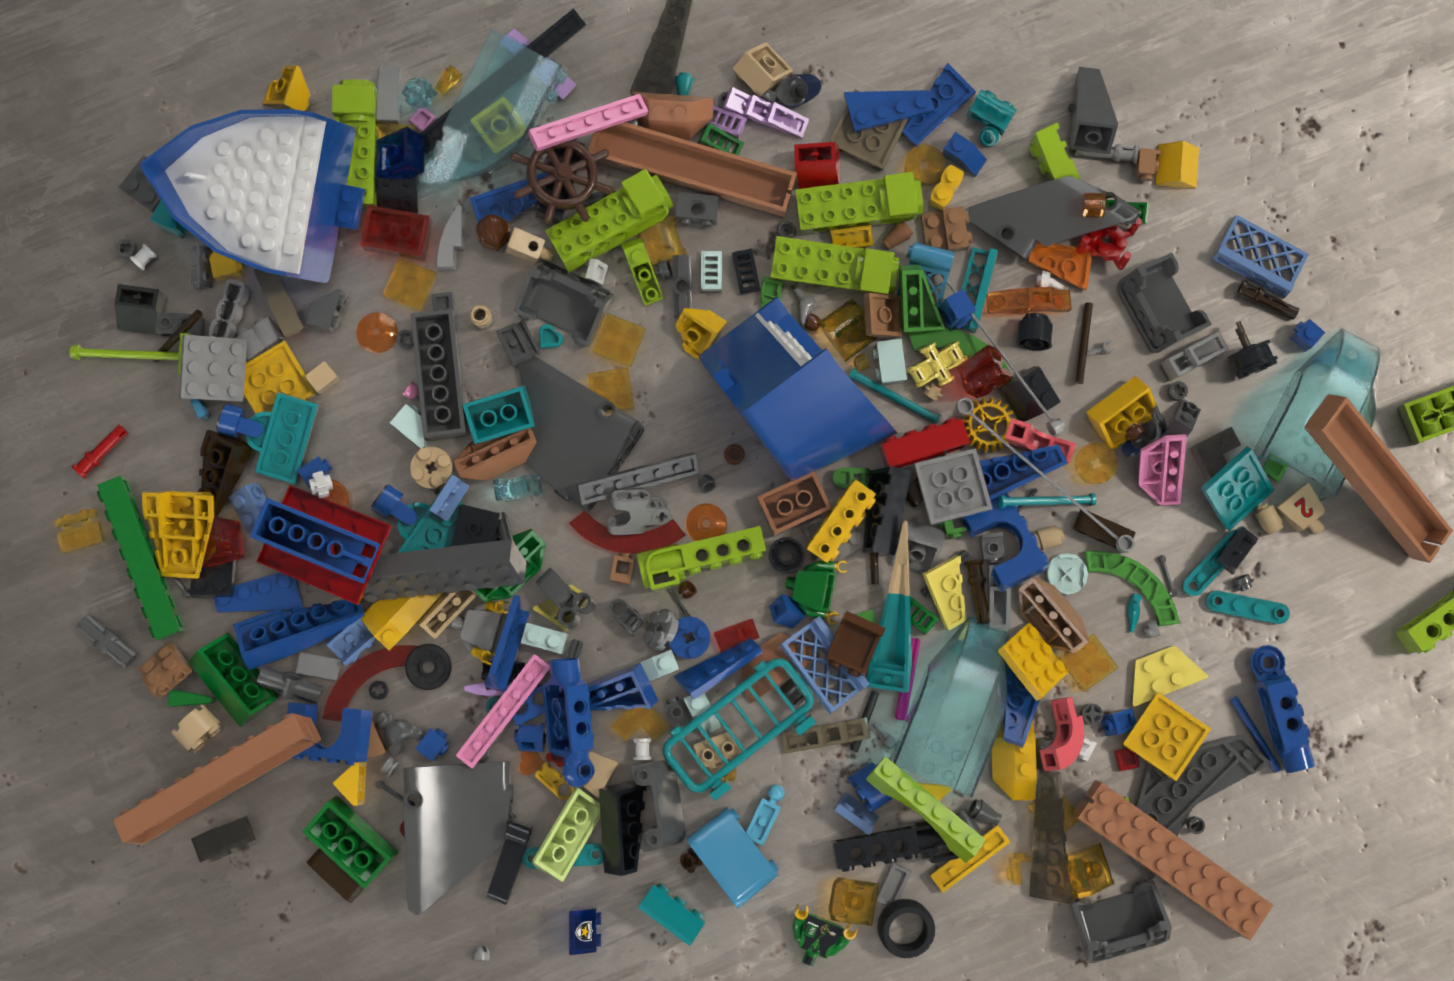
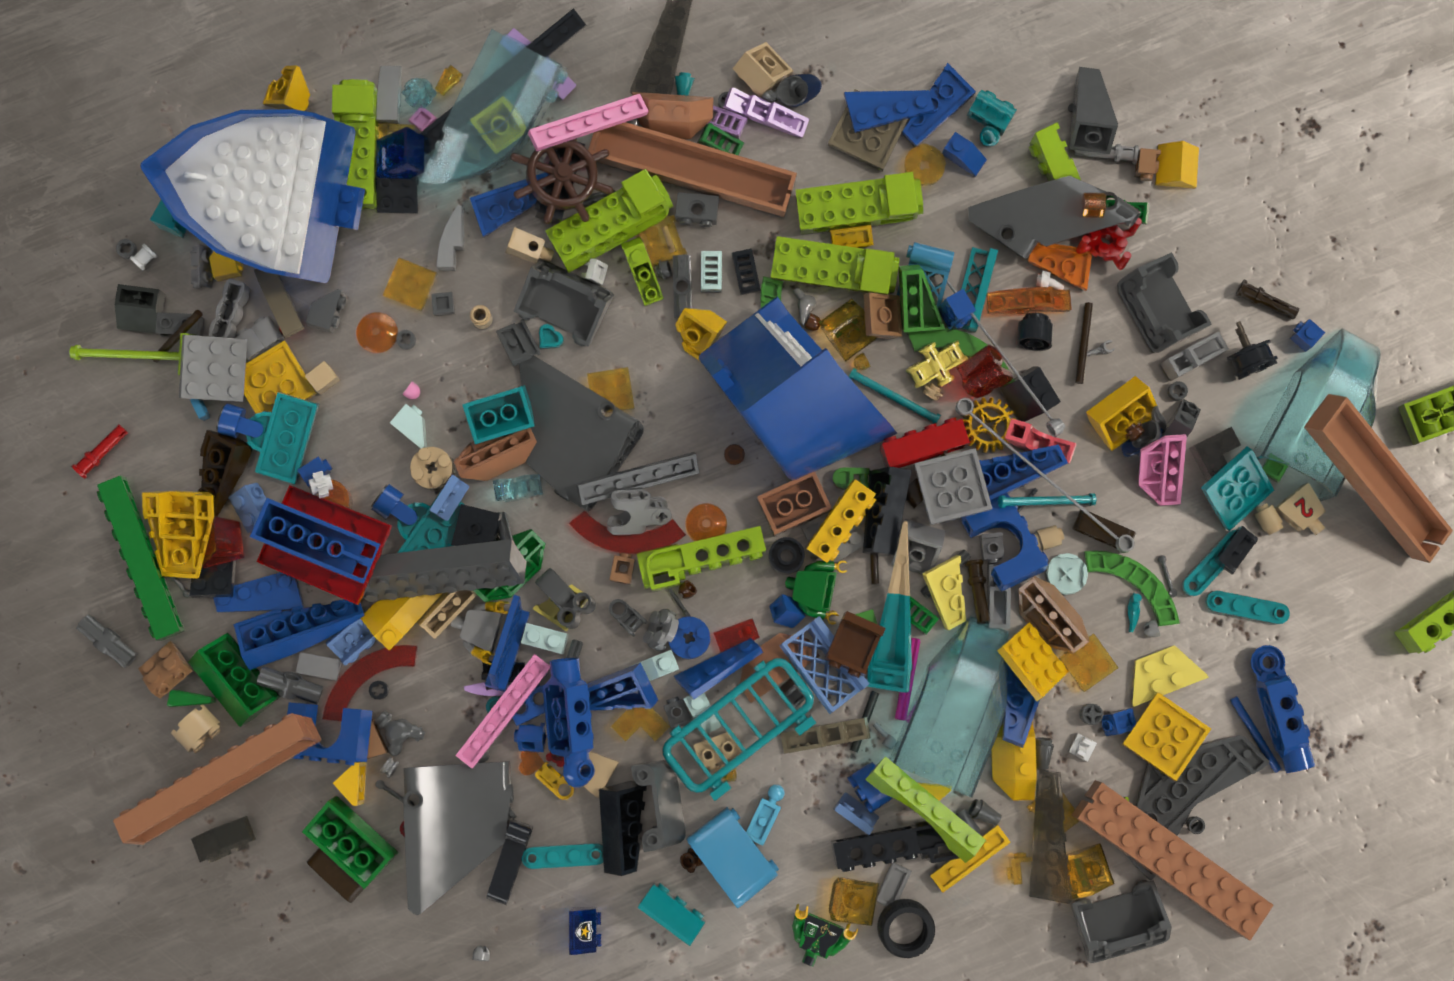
(82, 536): clear yellow plate -> none
(140, 188): dark grey plate -> none
(396, 233): clear red brick -> none
(425, 653): black wheel -> none
(433, 744): blue brick -> none
(439, 374): dark grey brick -> none
(492, 232): reddish brown hair -> none
(568, 835): yellowish green slope -> none
(619, 340): clear yellow plate -> none
(642, 749): white bush -> none
(706, 483): dark grey hinge -> none
(786, 225): dark grey plate -> none
(817, 164): red slope -> none
(890, 362): light aqua piece -> none
(897, 235): nougat cone -> none
(946, 188): yellow brick -> none
(947, 229): medium nougat plate -> none
(949, 528): bright green bracket -> none
(1068, 736): coral arch -> none
(1085, 469): clear yellow plate -> none
(1126, 759): red tile -> none
(1243, 582): dark grey plate -> none
(1257, 272): medium blue fence -> none

